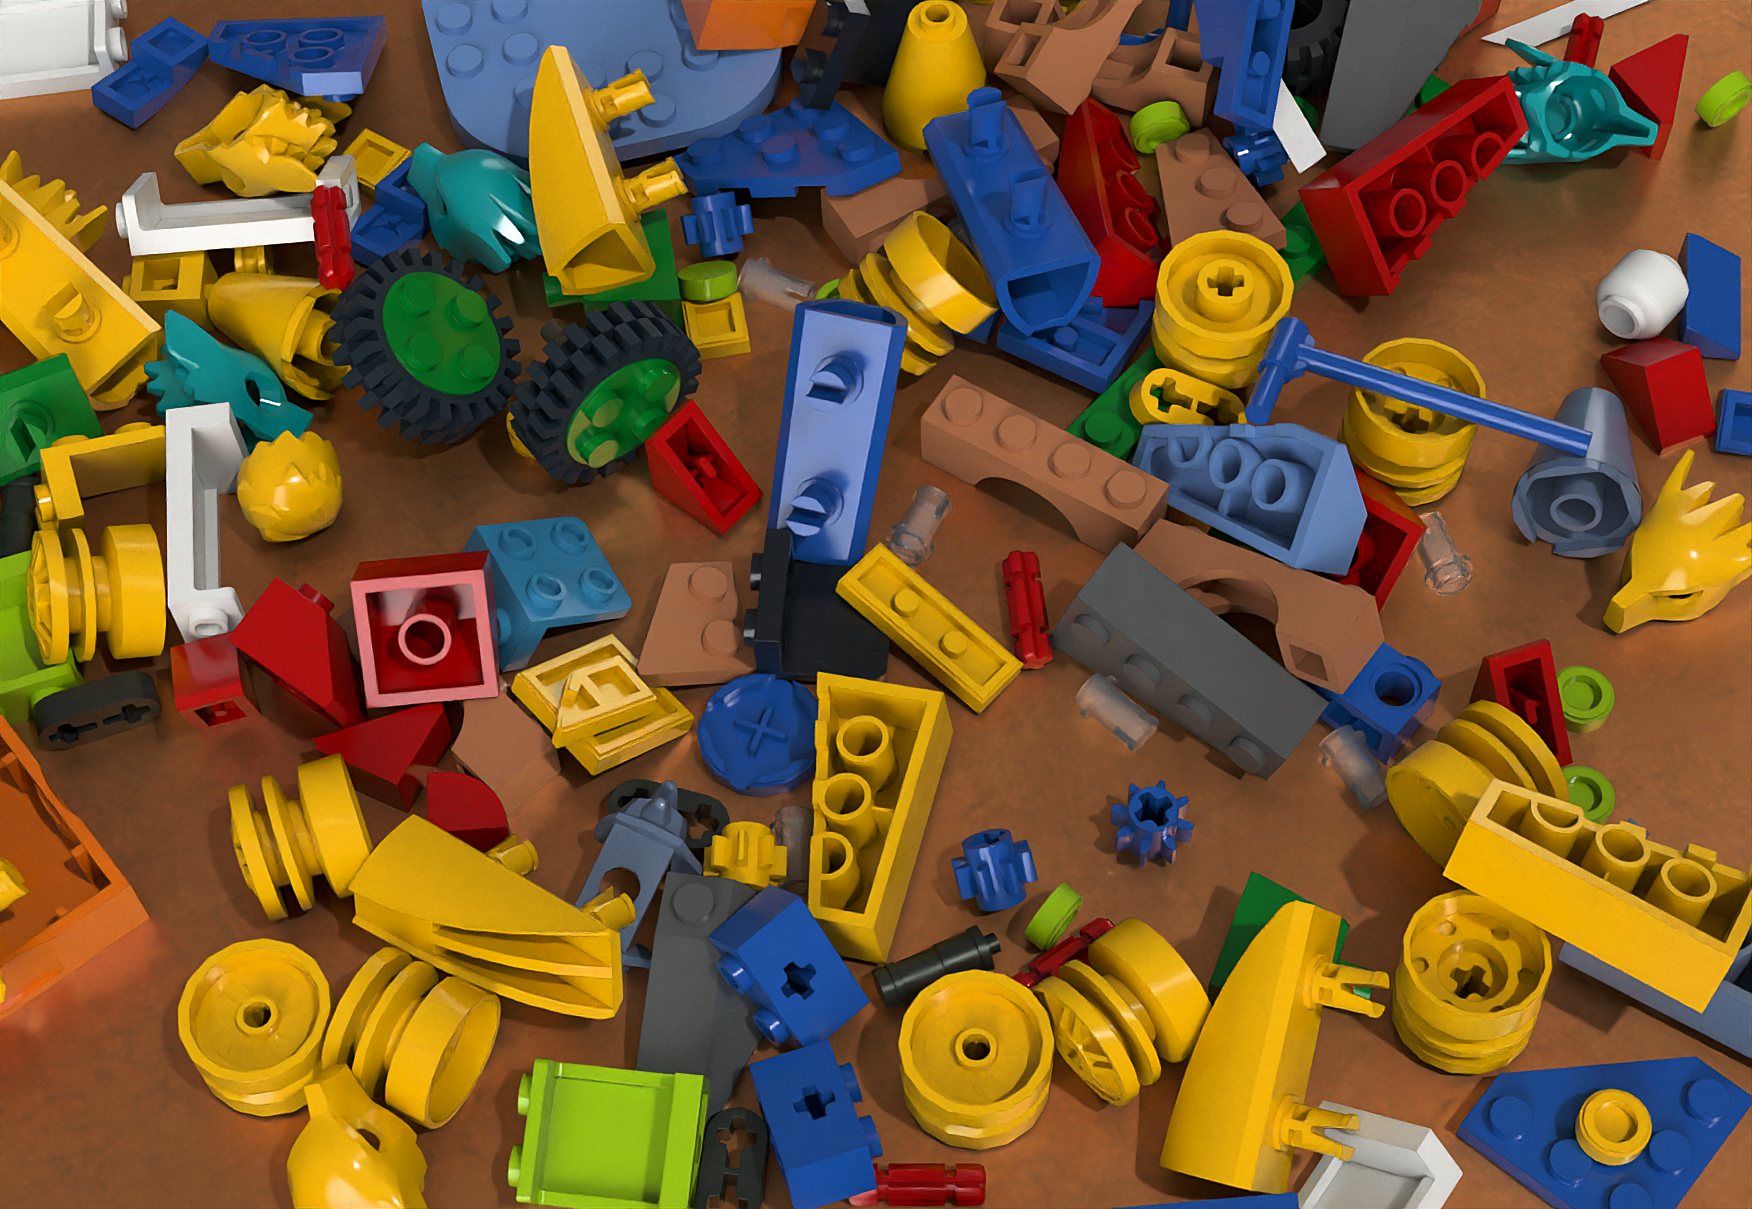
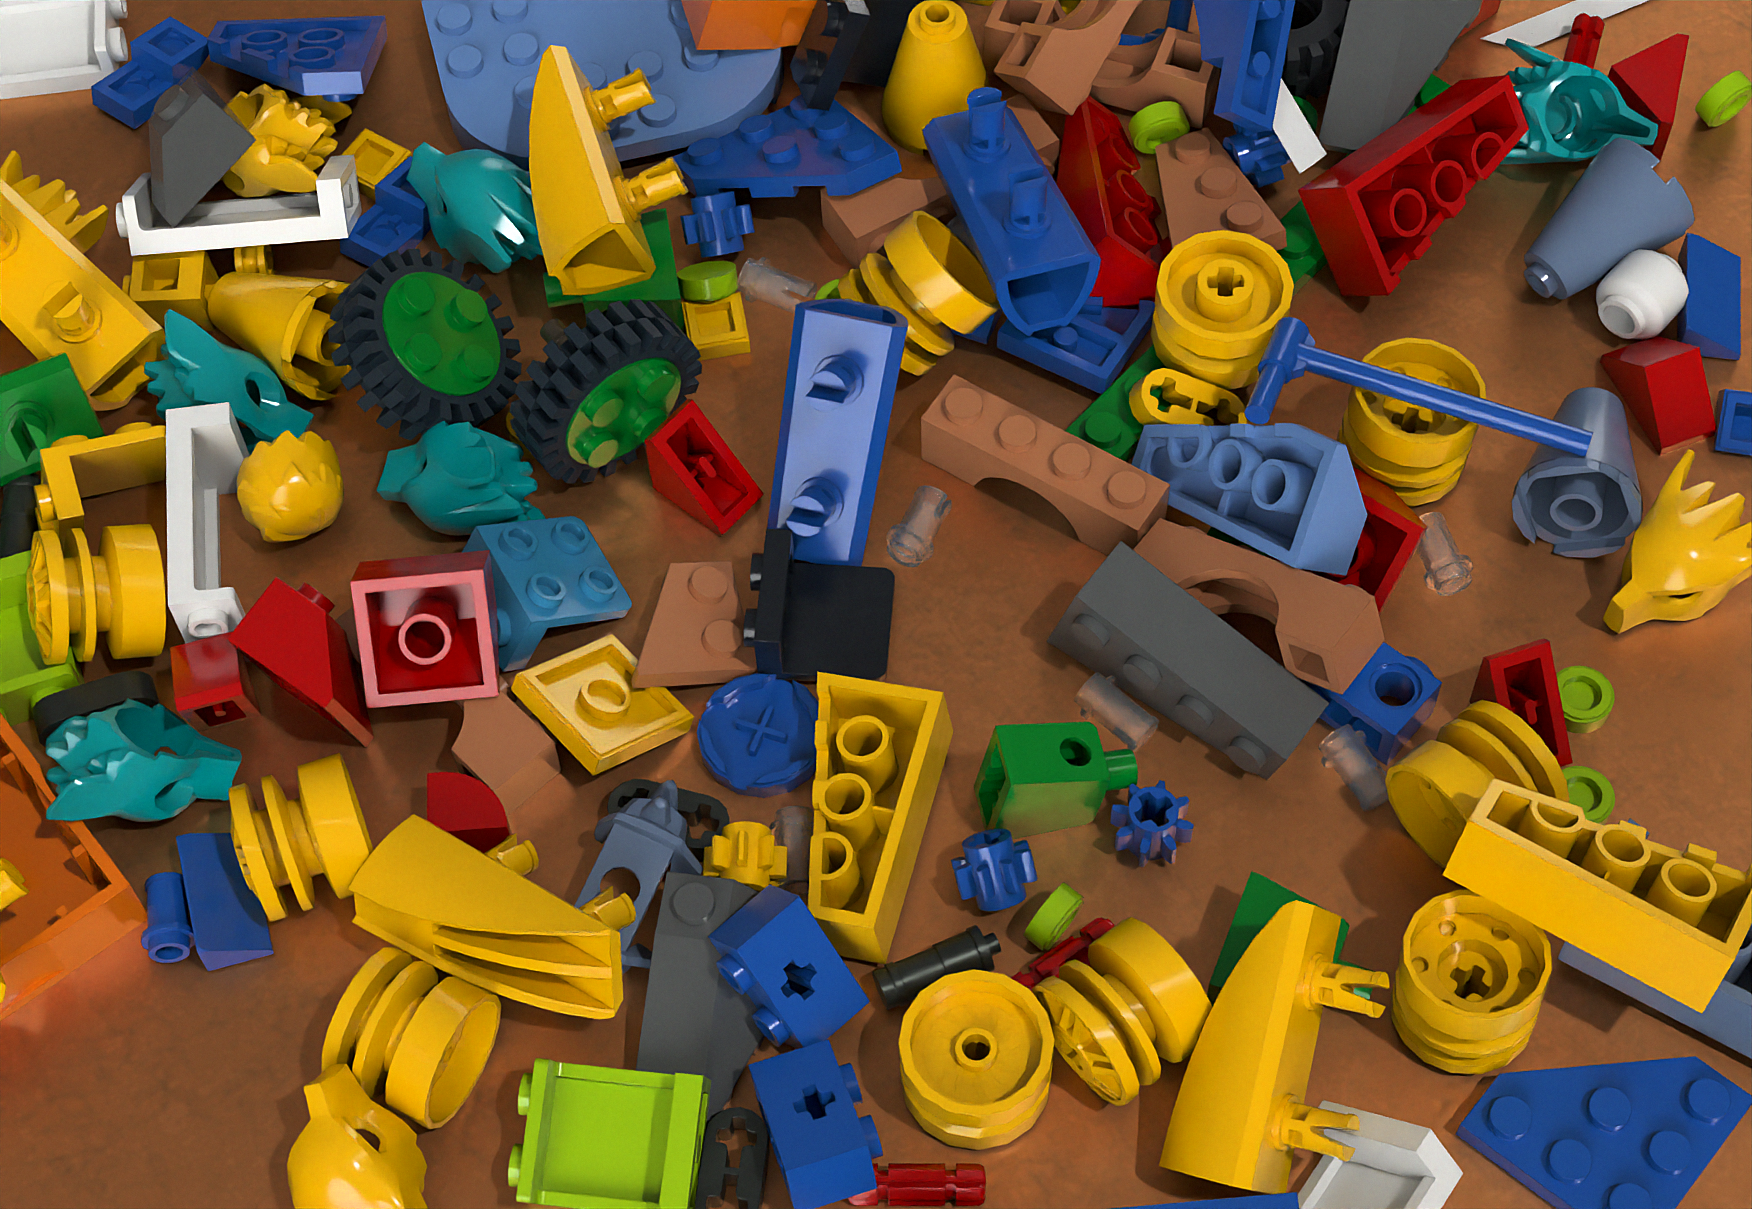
(113, 771): none -> teal piece
(168, 928): none -> blue pin
(191, 145): none -> dark grey wedge
(223, 910): none -> blue slope
(257, 1024): yellow wheel -> none
(332, 237): red axle -> none
(392, 753): red slope -> none
(460, 479): none -> teal piece
(599, 700): yellow tile -> none
(929, 627): yellow tile -> none
(1027, 609): red axle -> none
(1048, 777): none -> green torso
(1605, 216): none -> sand blue cone
(1613, 1127): yellow tile -> none

